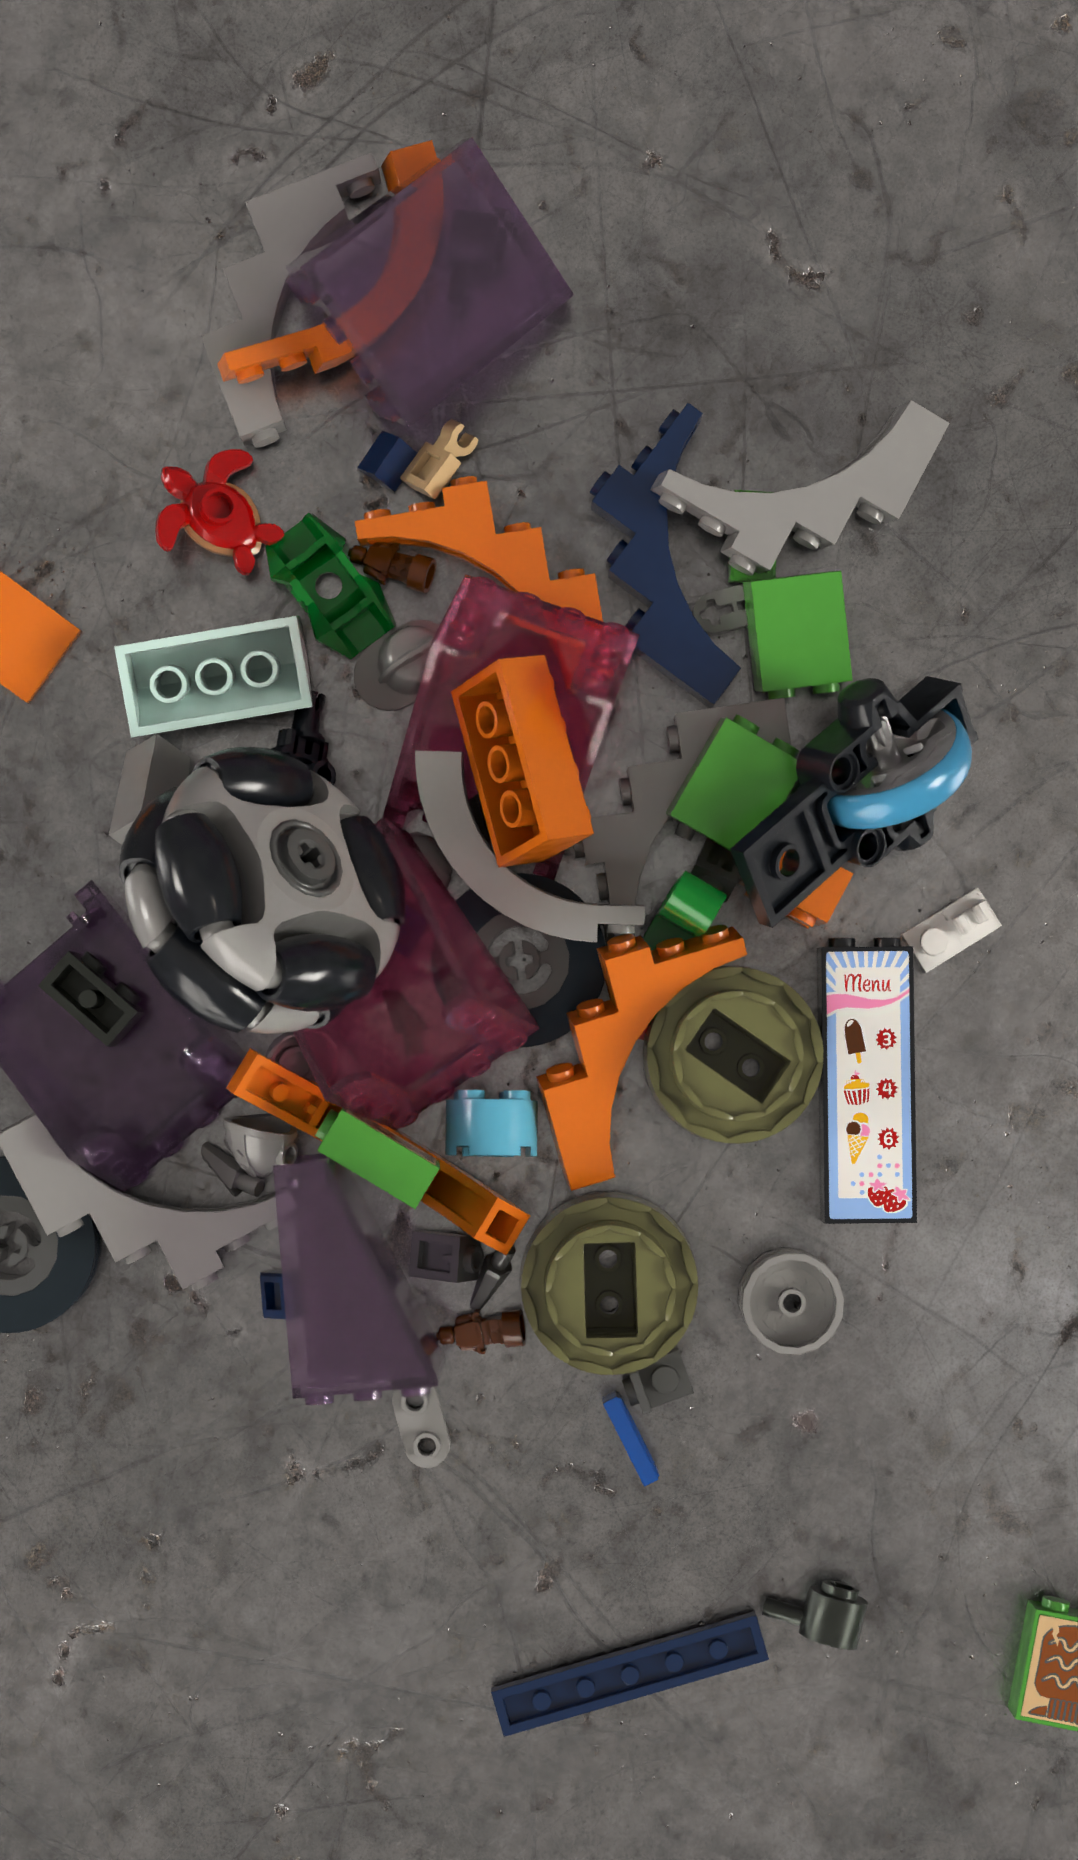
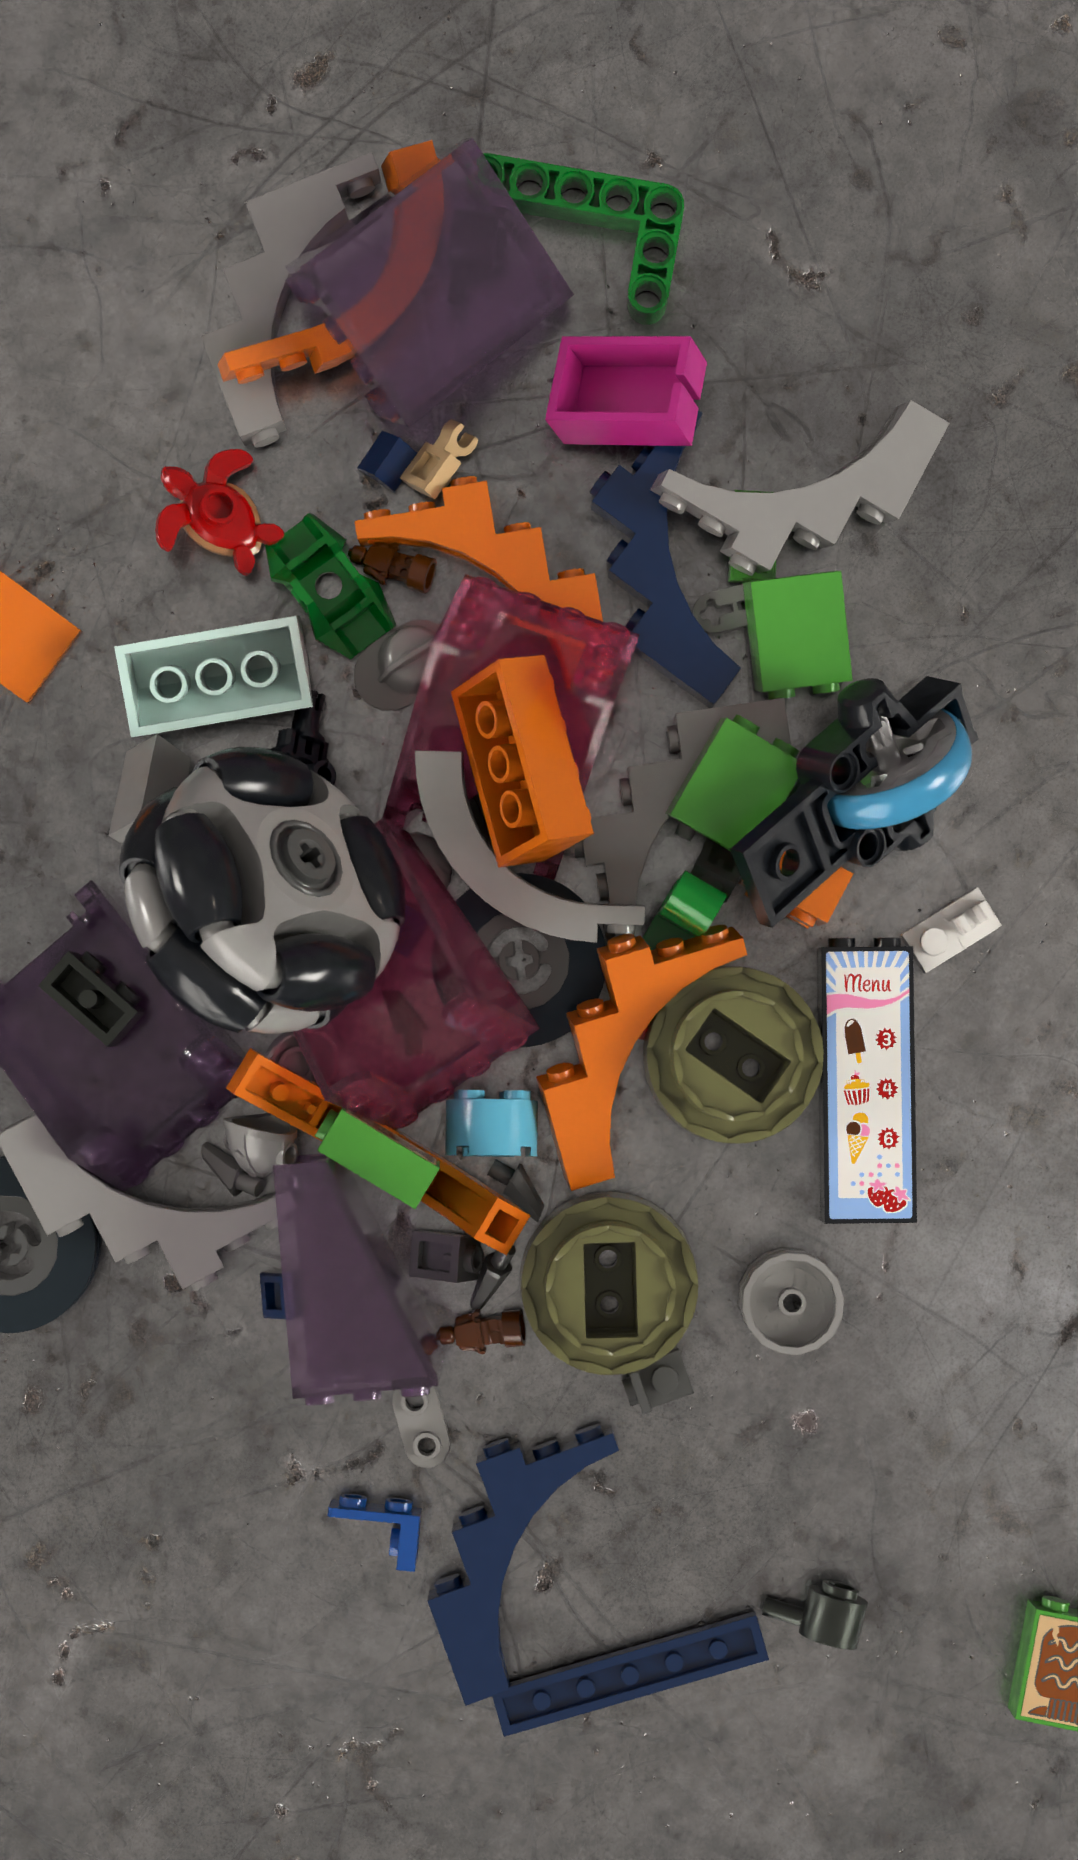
(403, 1540): none -> blue bracket
(517, 1488): none -> dark blue arch
(518, 1188): none -> dark grey bar
(595, 212): none -> green beam
(626, 390): none -> dark pink piece
(631, 1437): blue tile -> none

